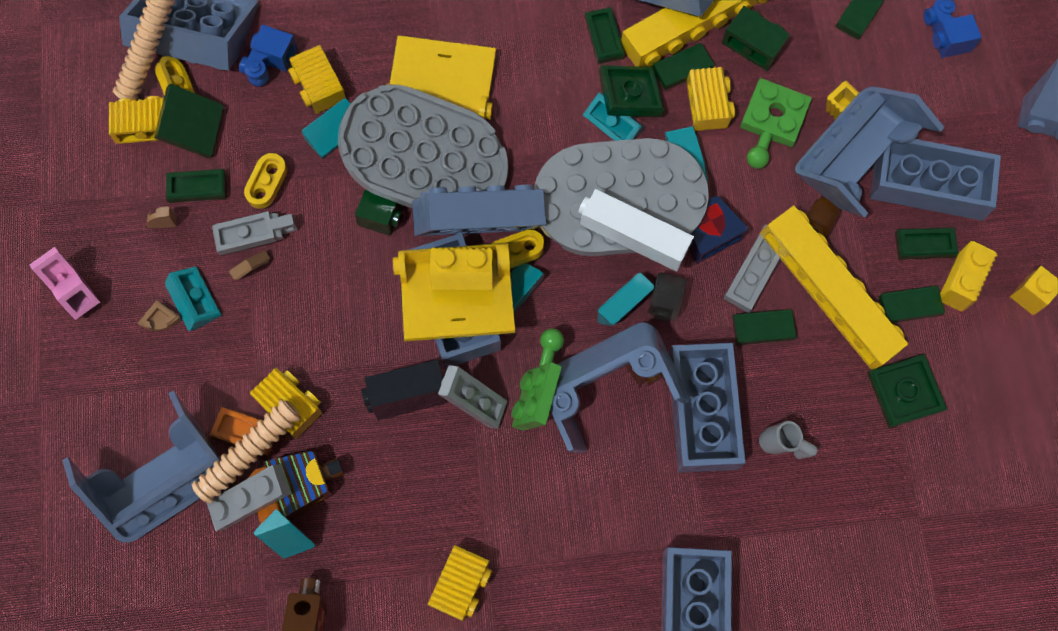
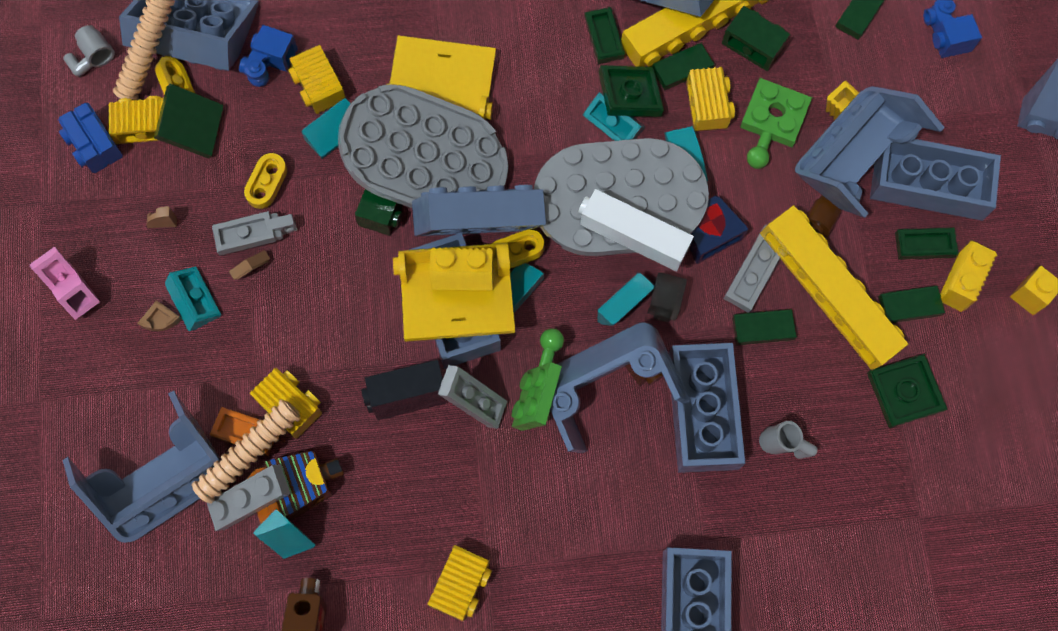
(89, 137): none -> blue brick
(95, 49): none -> light grey piece
(195, 185): dark green tile -> none

